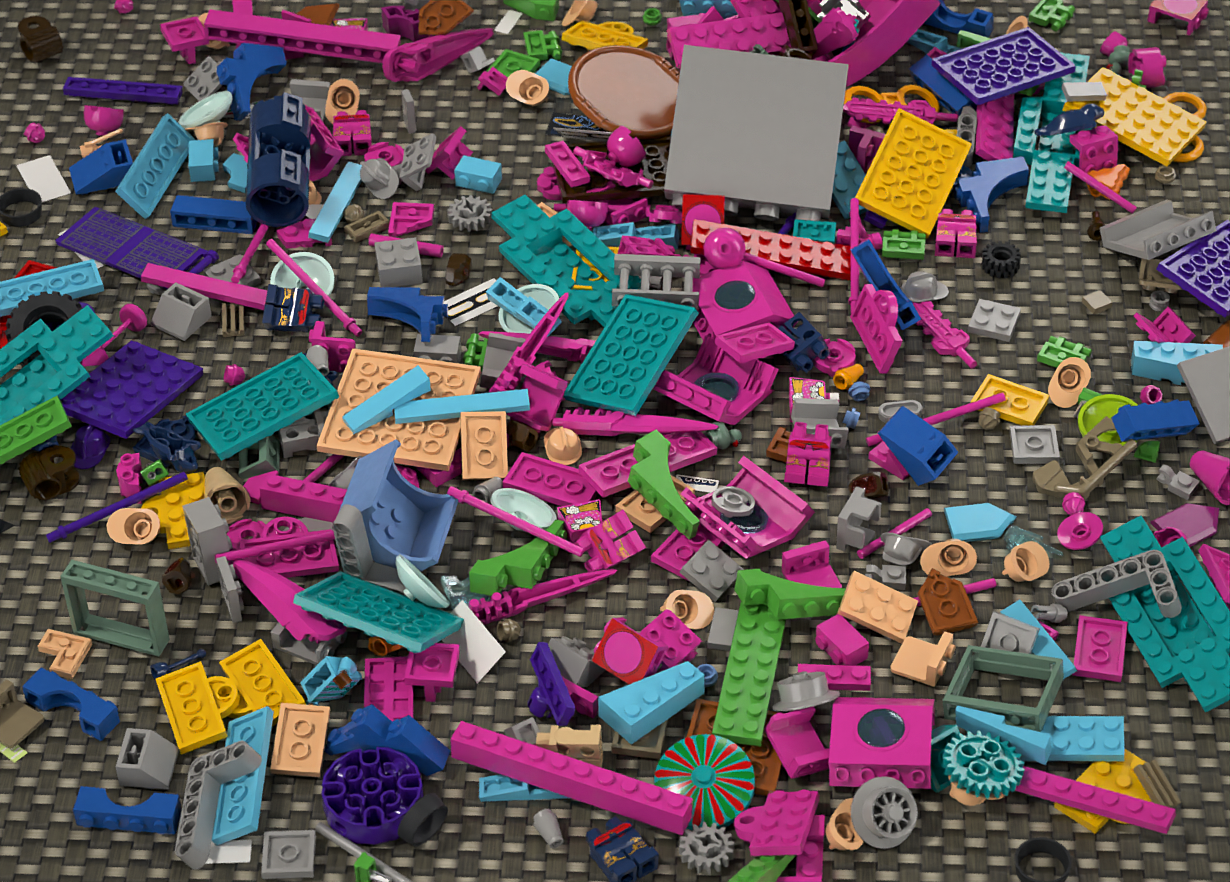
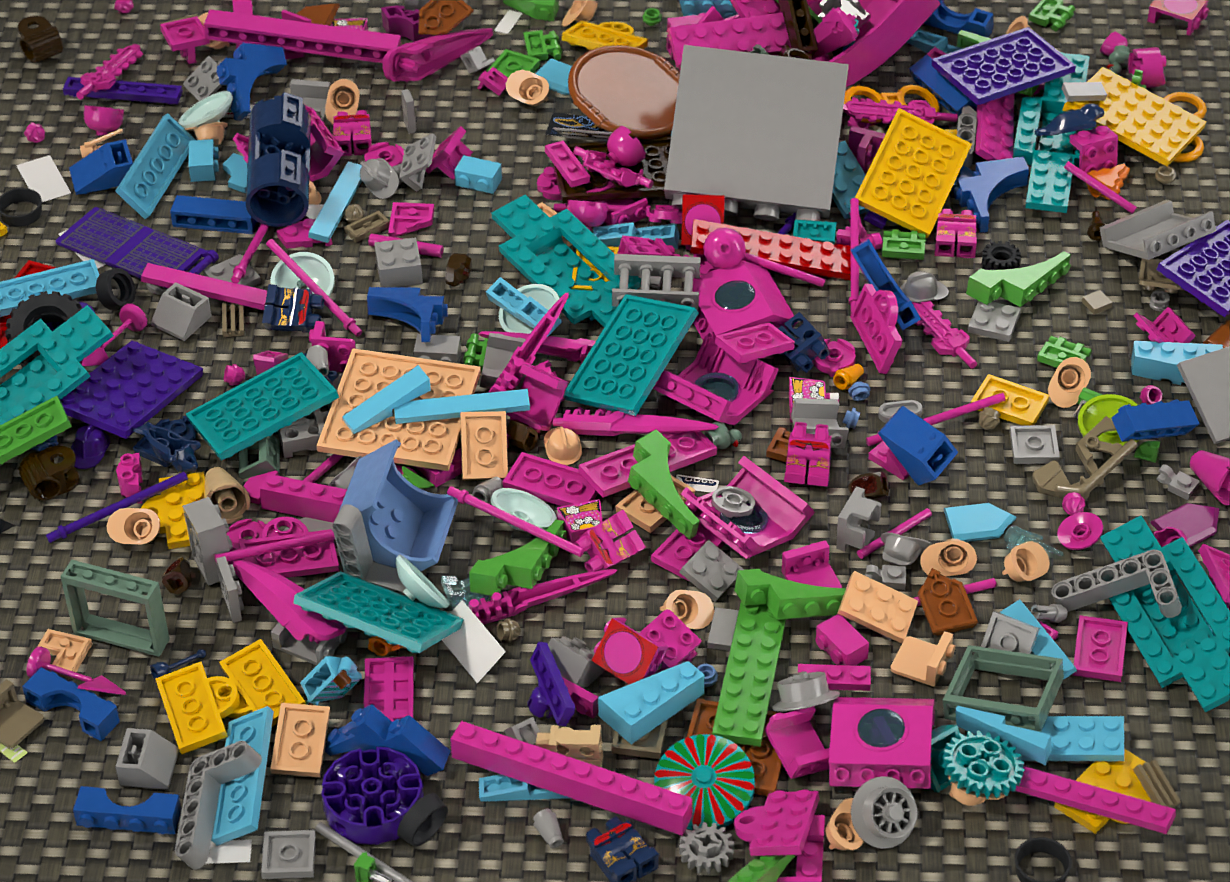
(41, 658): none -> dark pink piece
(105, 75): none -> dark pink bar
(105, 292): none -> black tyre
(152, 476): bright green piece -> none
(267, 360): none -> dark pink slope
(415, 479): none -> bright green piece
(433, 668): dark pink bracket -> none
(469, 213): light grey gear -> none
(470, 303): sticker -> none
(1017, 284): none -> bright green arch

